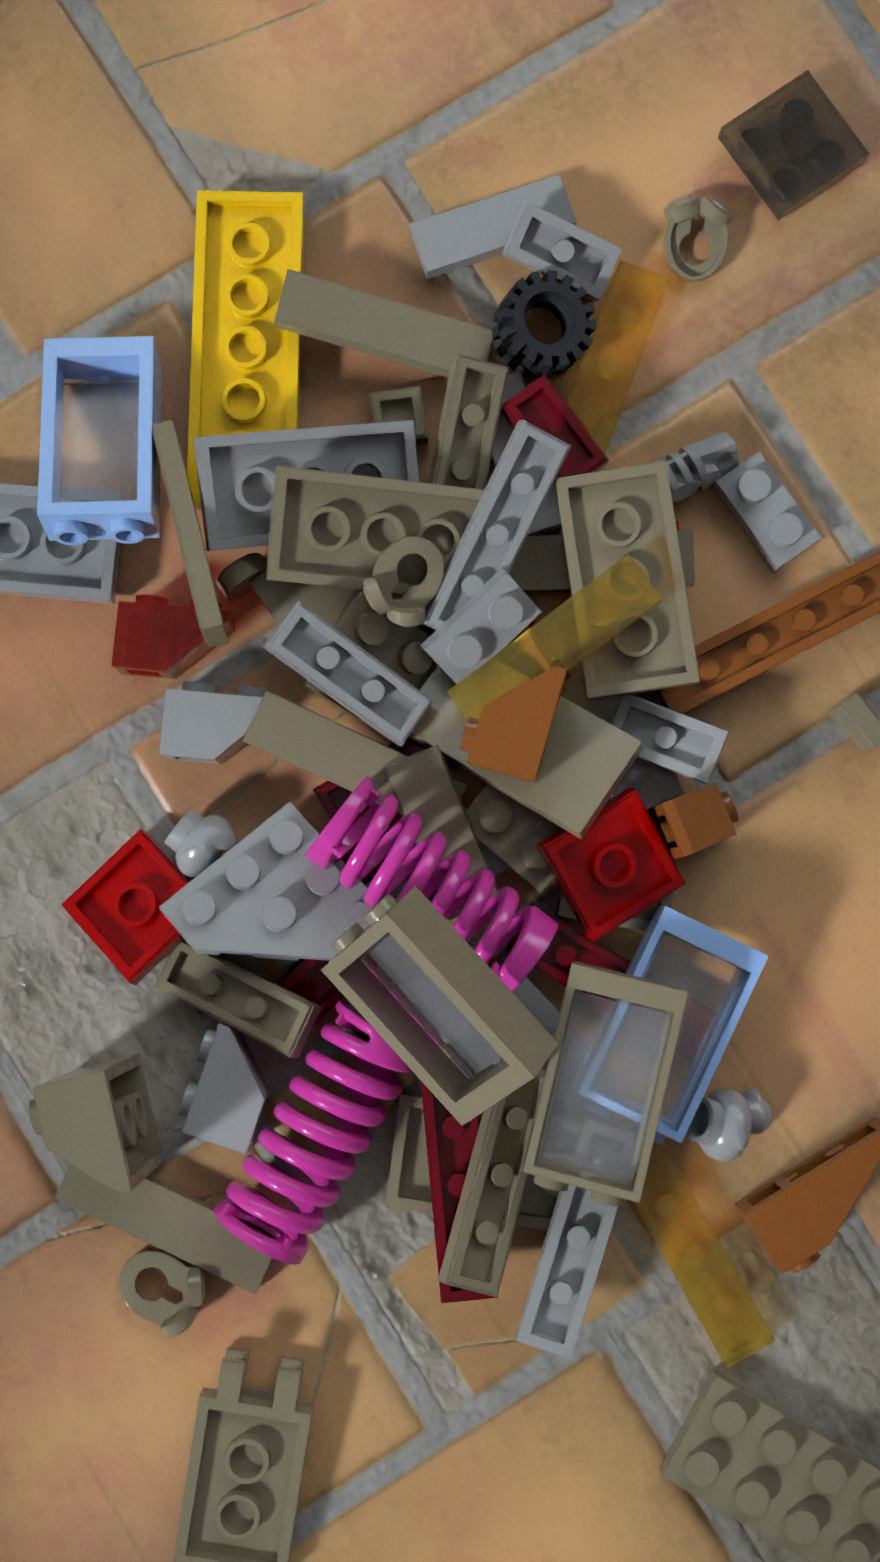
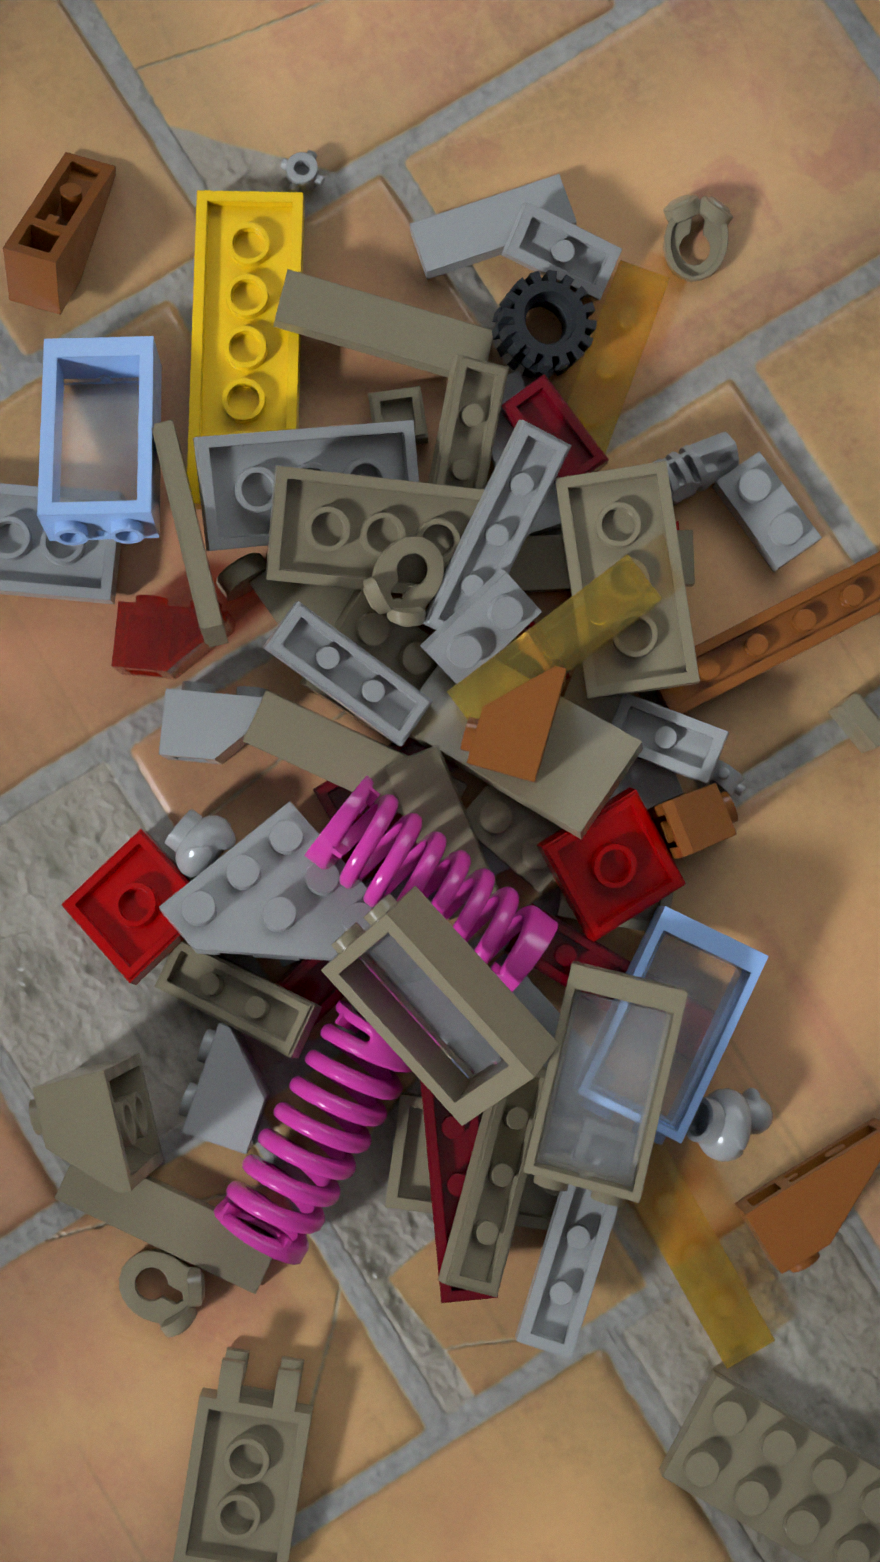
(57, 233): none -> dark orange slope
(302, 172): none -> light grey piece
(727, 779): none -> light grey piece
(793, 145): clear smoke plate -> none

